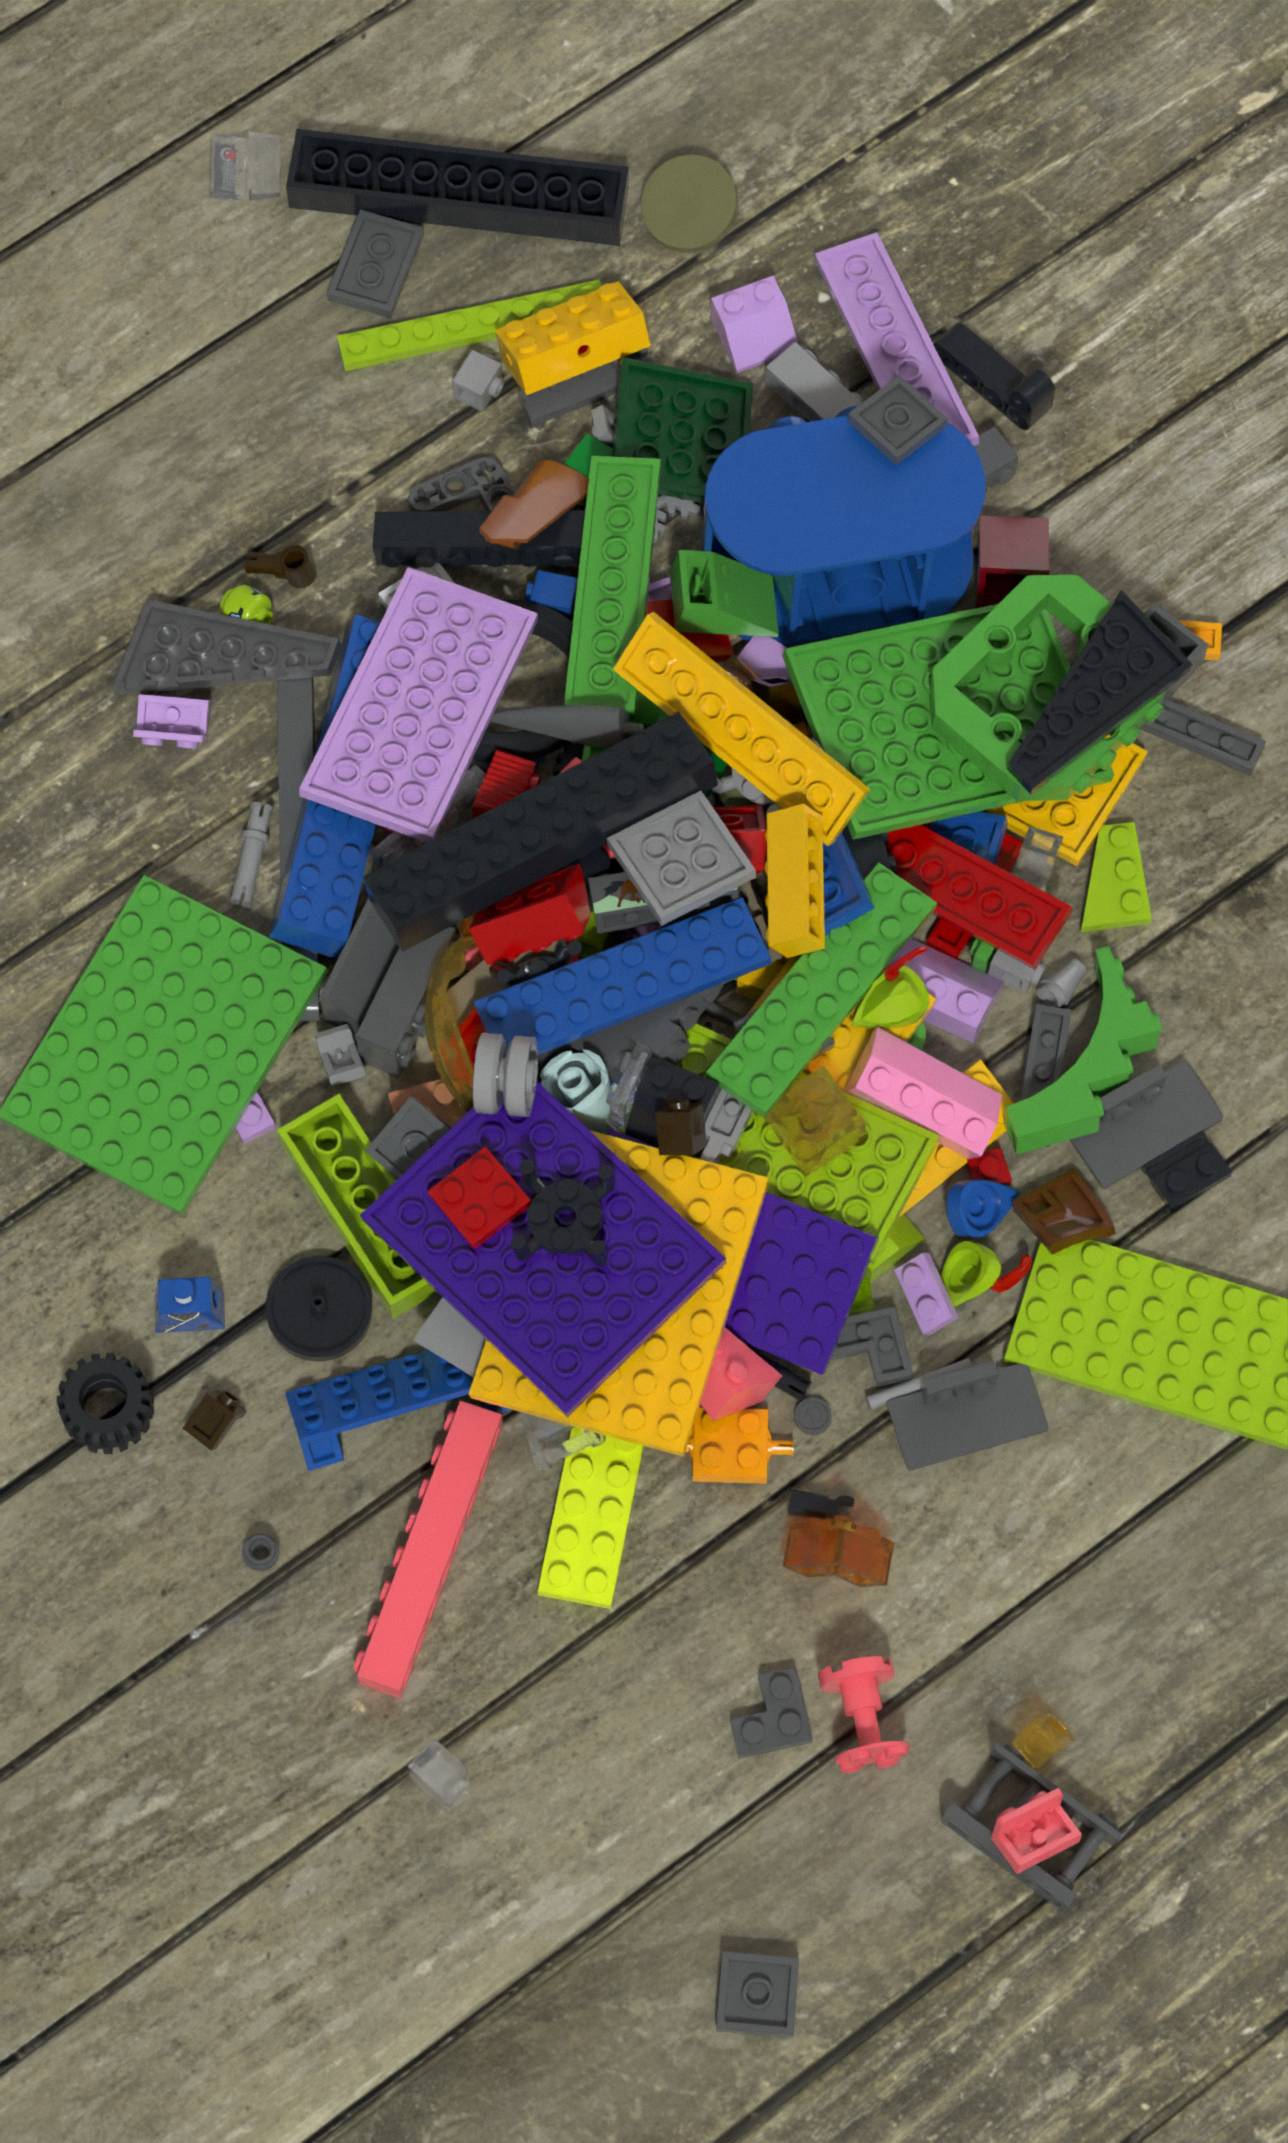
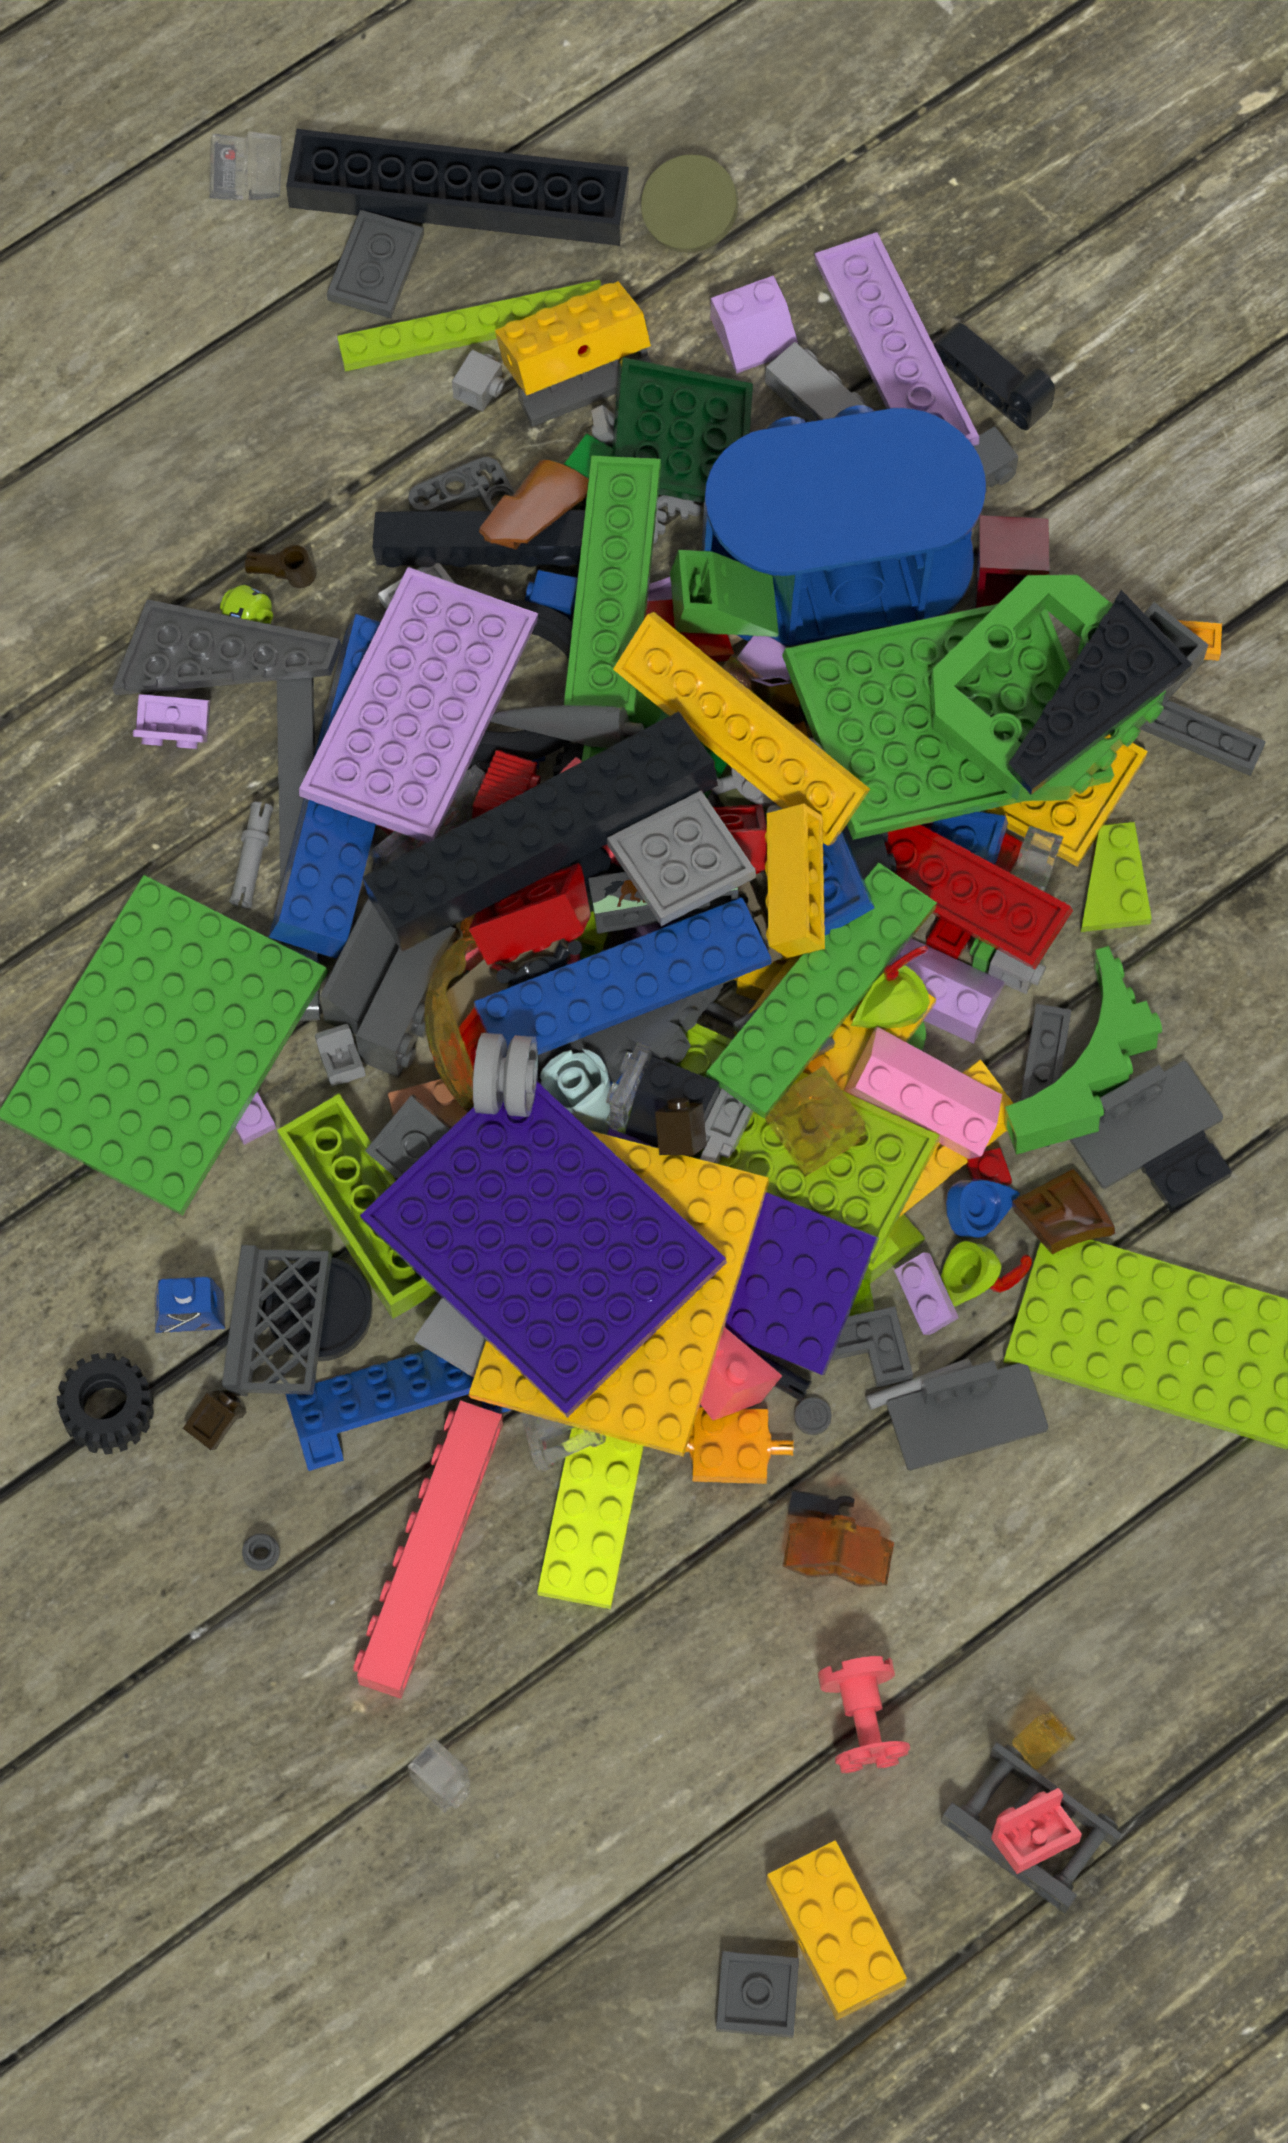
(246, 1324): none -> dark grey fence
(479, 1198): red plate -> none
(560, 1197): black plate -> none
(781, 1725): dark grey plate -> none
(836, 1930): none -> yellow brick
(897, 420): dark grey plate -> none
(1060, 986): light grey cone -> none

